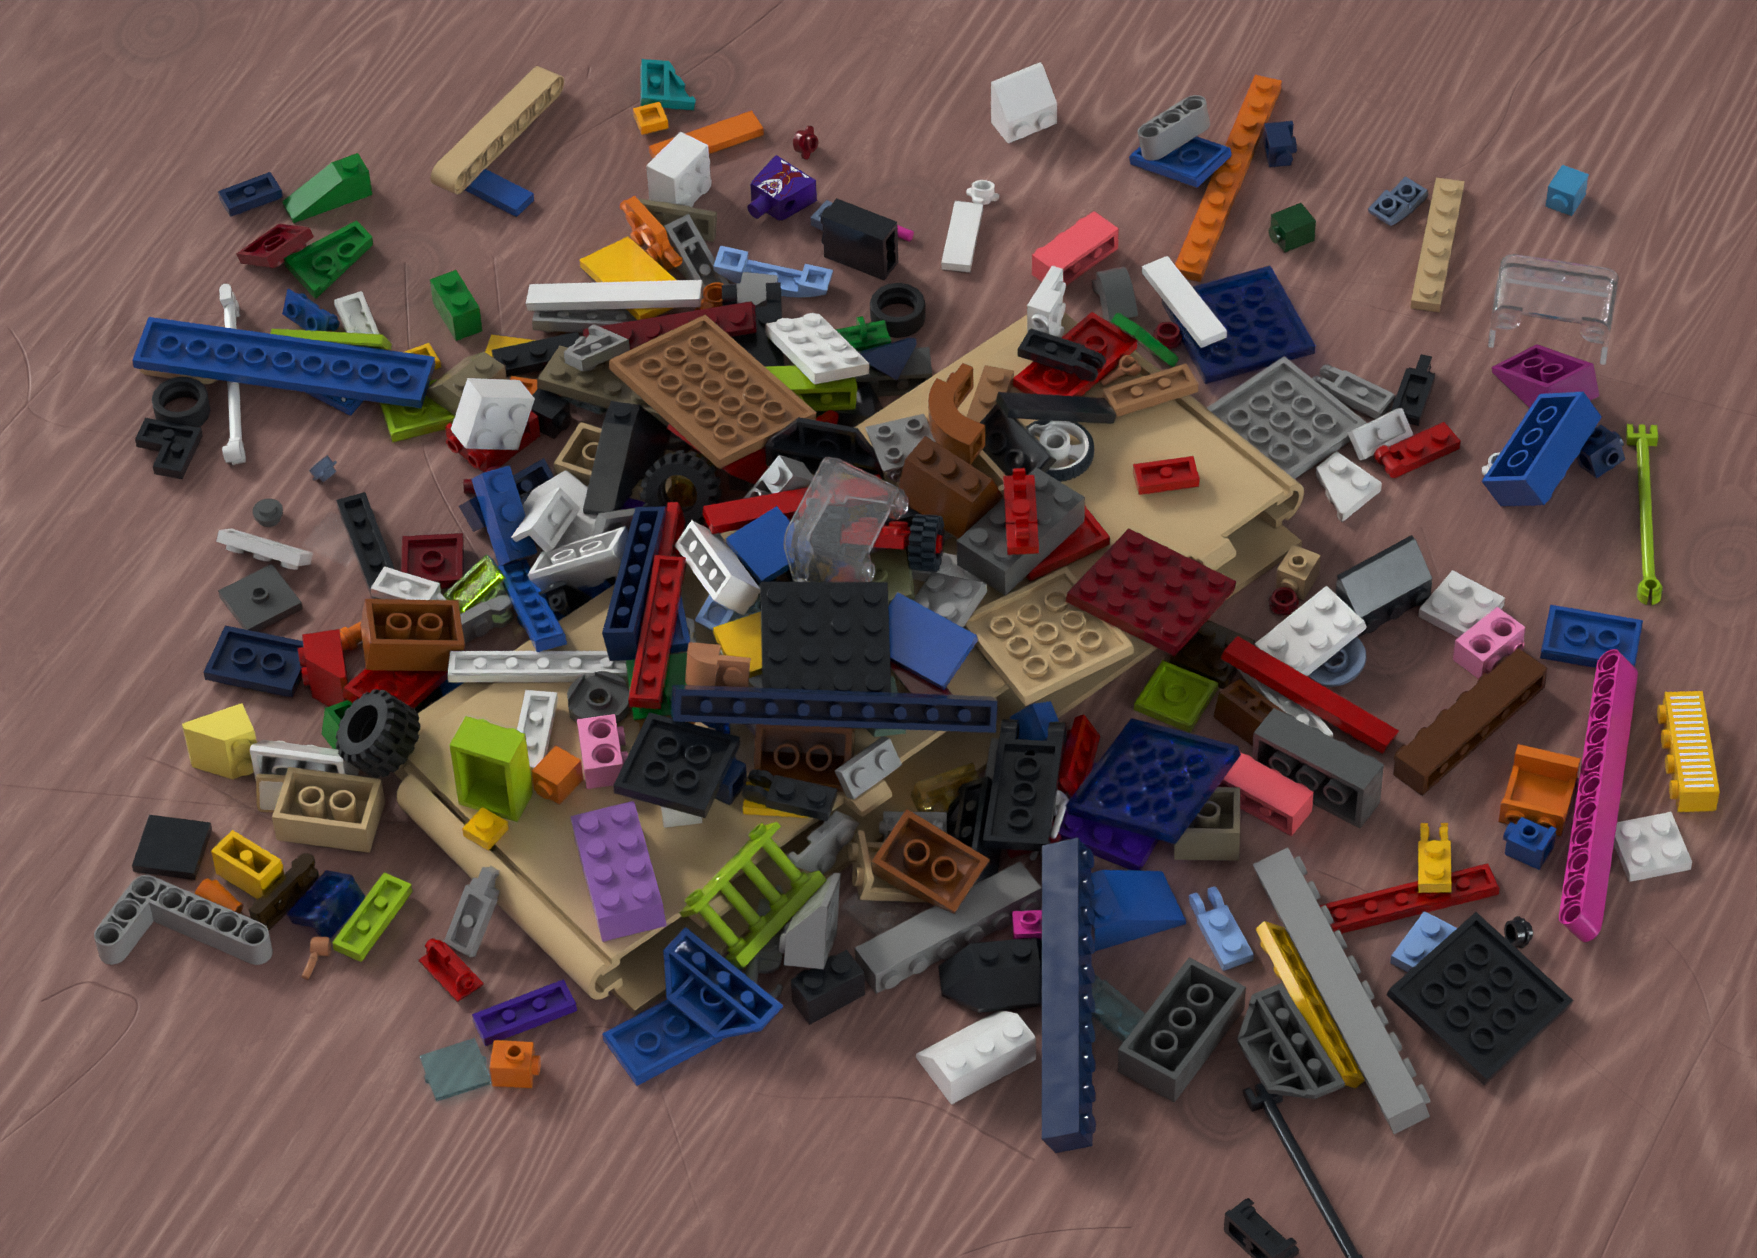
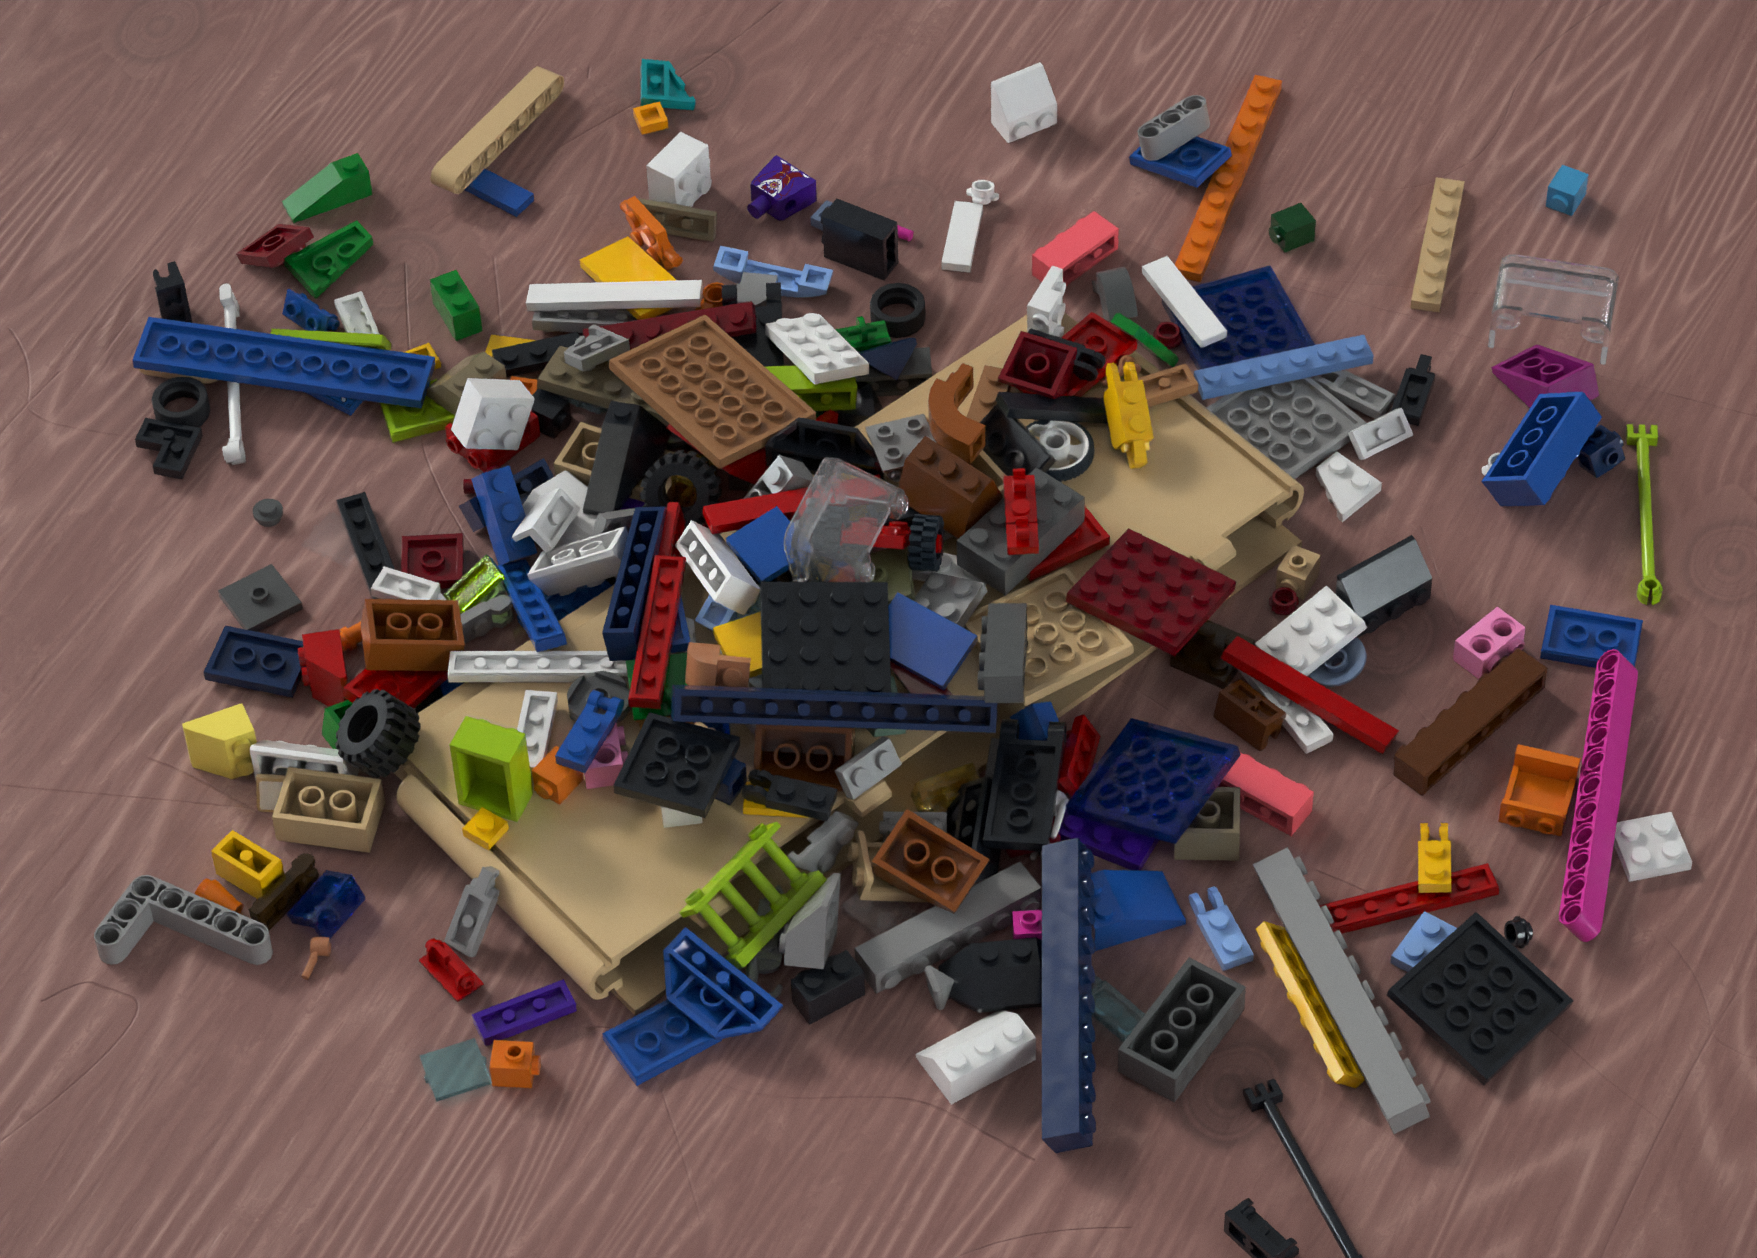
(172, 295): none -> black hinge
(172, 847): black tile -> none
(250, 194): dark blue plate -> none
(264, 549): white plate -> none
(323, 469): sand blue plate -> none
(372, 917): lime plate -> none
(564, 597): black hinge -> none
(589, 732): none -> blue plate
(618, 871): medium lavender brick -> none
(696, 256): light grey slope -> none
(721, 134): orange tile -> none
(805, 142): dark red plate -> none
(938, 985): none -> light grey slope
(1003, 653): none -> dark grey brick
(1039, 365): none -> dark red slope
(1128, 414): none -> yellow hinge
(1166, 475): red plate -> none
(1176, 696): lime tile -> none
(1279, 143): dark blue brick -> none
(1283, 367): none -> medium blue plate
(1285, 1048): dark grey wedge -> none
(1339, 776): dark grey brick -> none
(1398, 203): sand blue slope -> none
(1417, 450): red plate -> none
(1459, 604): white plate -> none
(1529, 842): blue brick -> none
(1689, 751): yellow brick -> none

